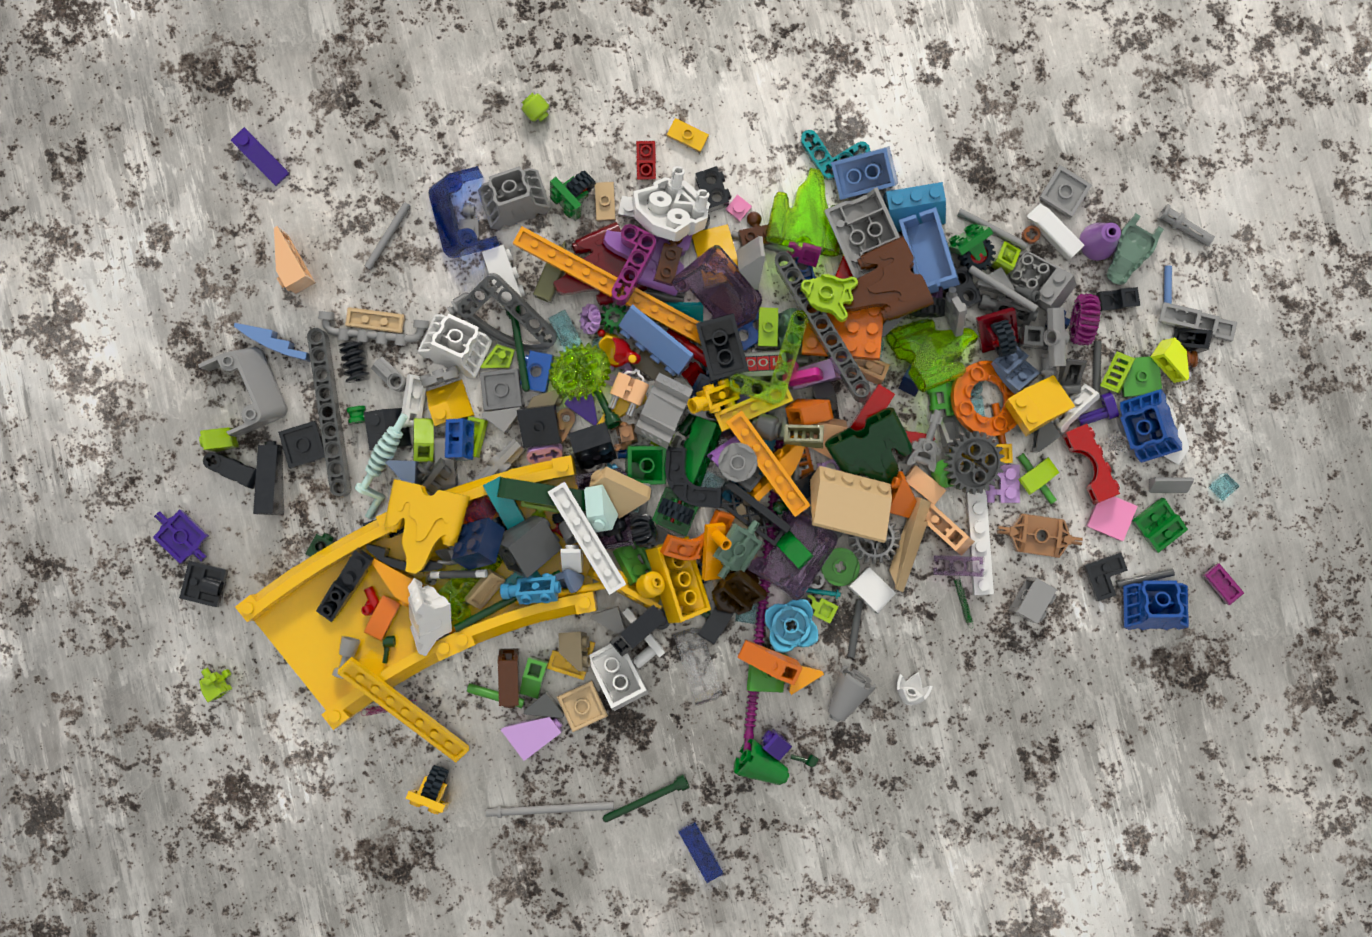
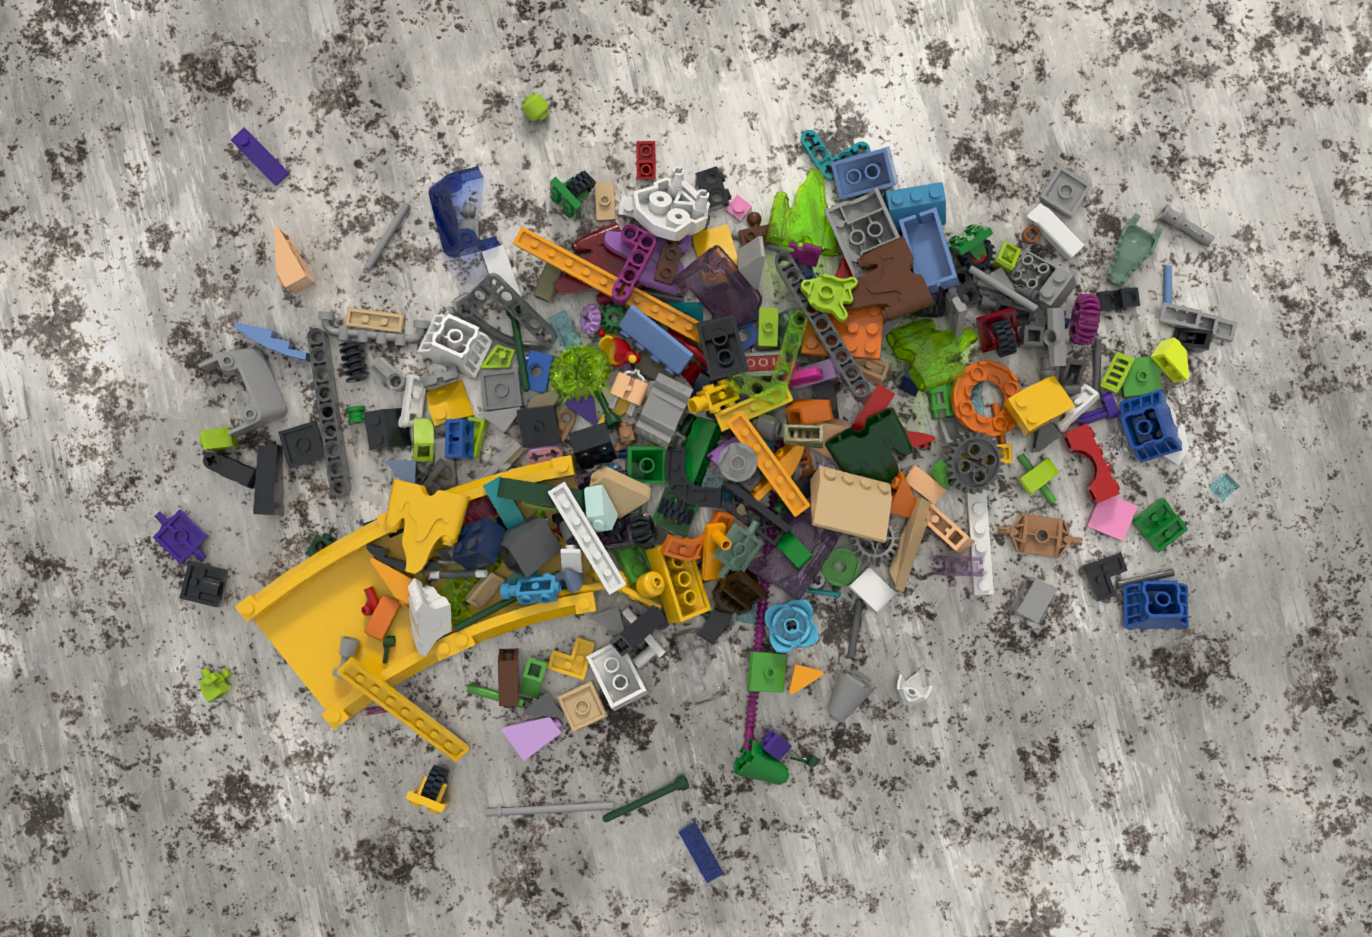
(345, 585): black slope -> none
(382, 453): light aqua piece -> none
(513, 197): light grey slope -> none
(574, 649): dark tan slope -> none
(687, 135): yellow plate -> none
(771, 662): orange slope -> none
(823, 609): lime plate -> none
(927, 445): light grey piece -> none
(964, 600): green piece -> none
(997, 231): light grey bar -> none
(1008, 485): lavender plate -> none
(1015, 370): sand blue slope -> none
(1100, 240): medium lavender cone -> none
(1170, 484): light grey slope -> none
(1192, 358): dark orange bush -> none
(1223, 584): magenta plate -> none

